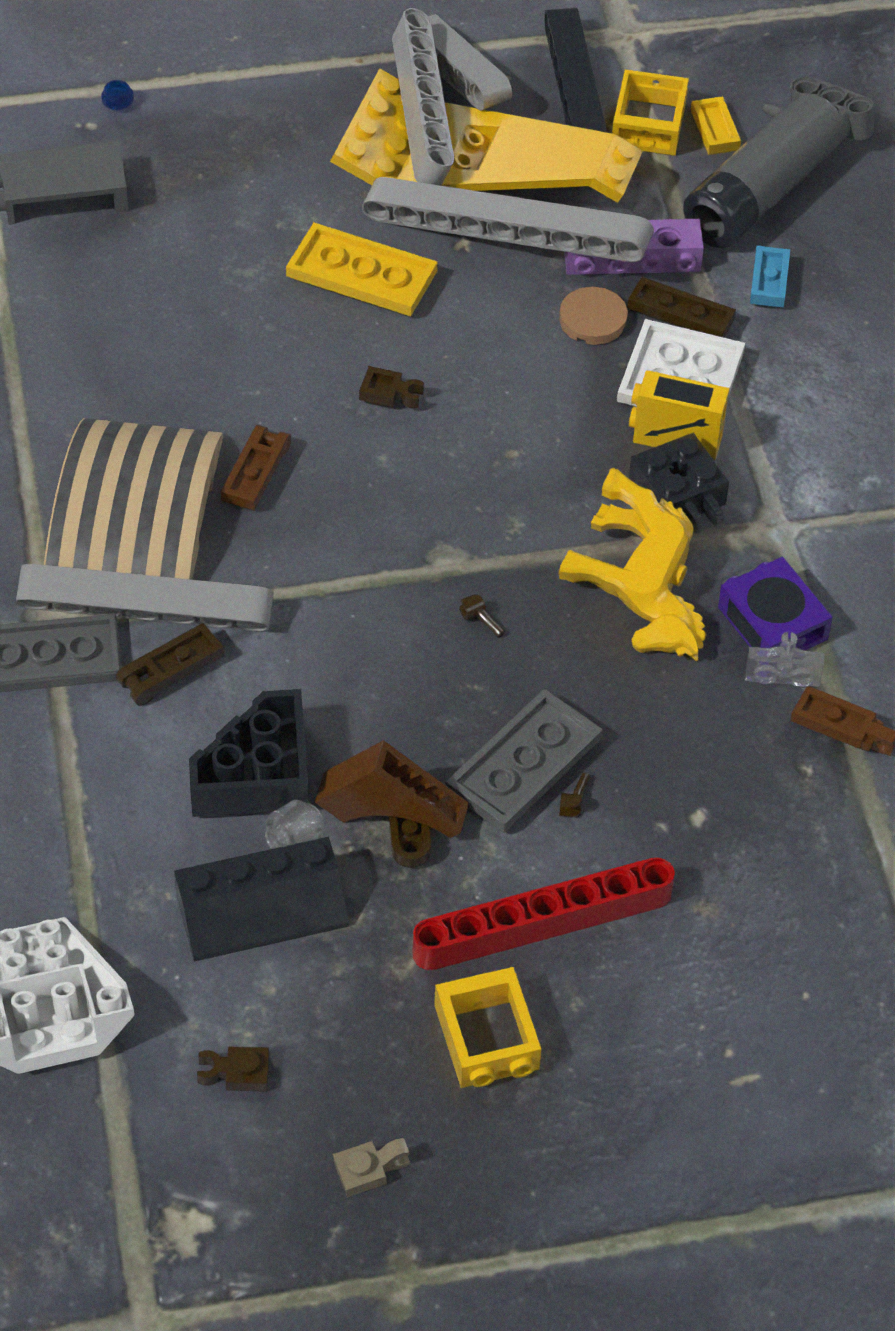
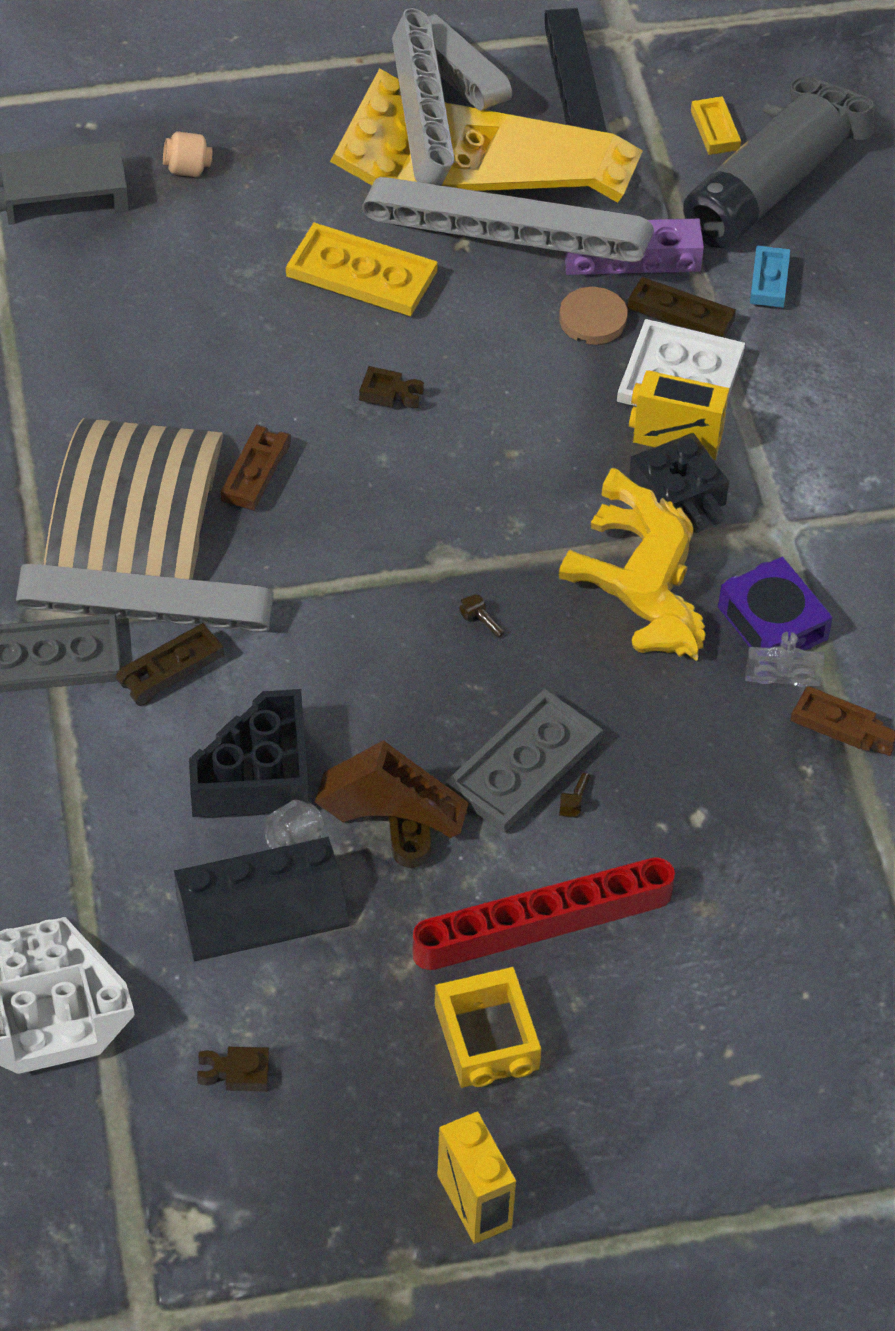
(117, 95): clear blue plate -> none
(187, 154): none -> light nougat head
(365, 1168): dark tan plate -> none
(476, 1177): none -> yellow brick
(649, 133): yellow window -> none

